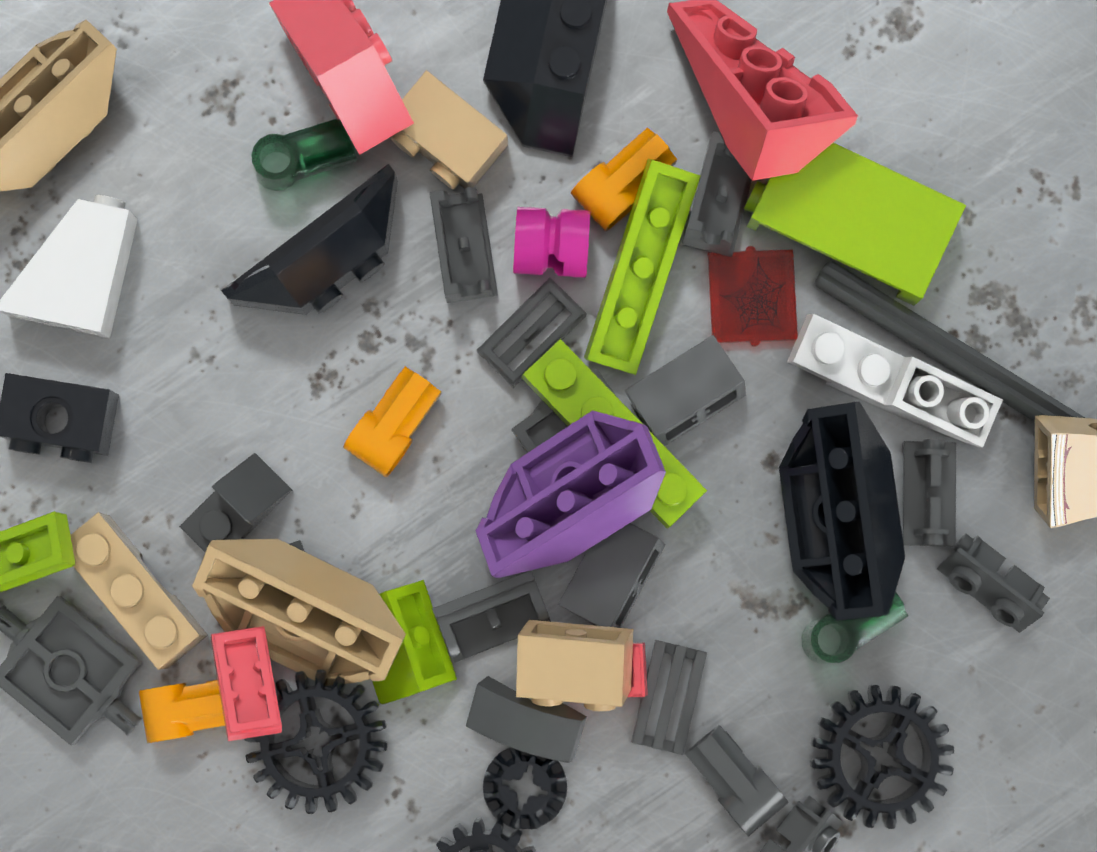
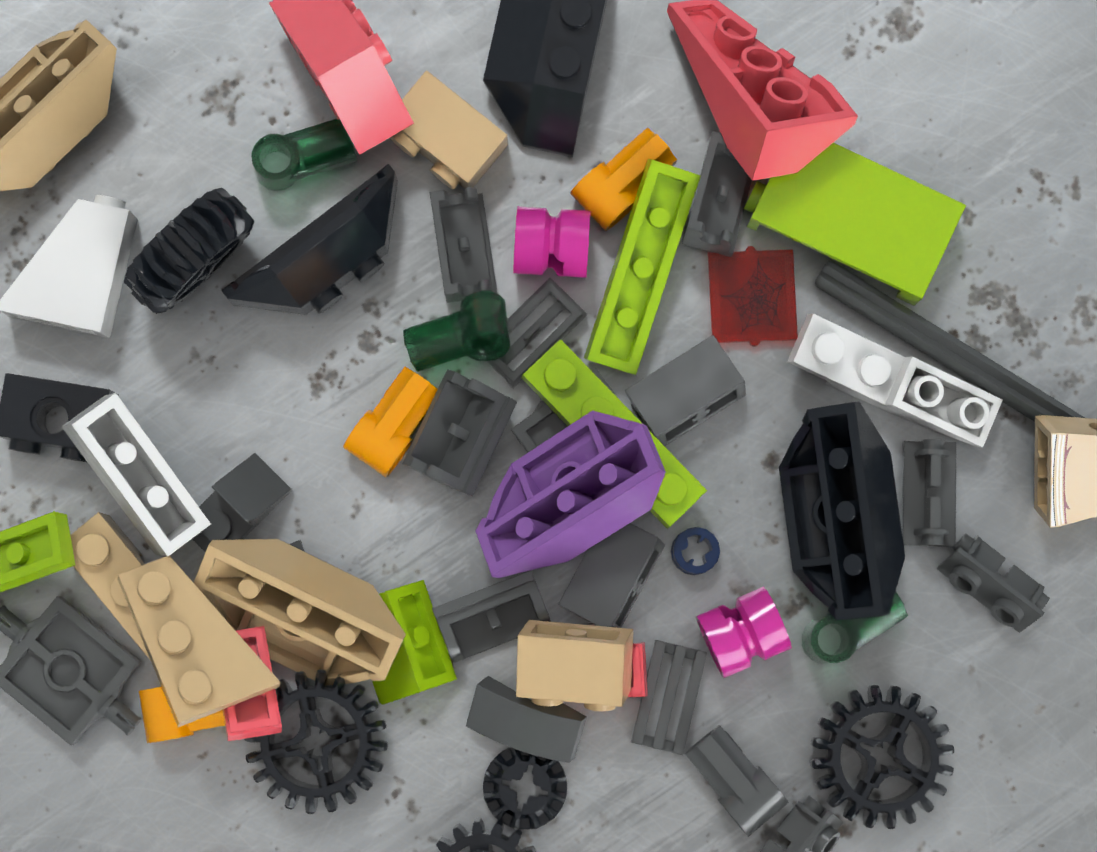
(136, 475): none -> white brick
(188, 250): none -> black gear
(190, 644): none -> tan wing
(459, 432): none -> dark grey hinge
(474, 331): none -> clear green piece
(681, 543): none -> dark blue bush
(744, 632): none -> dark pink wheel

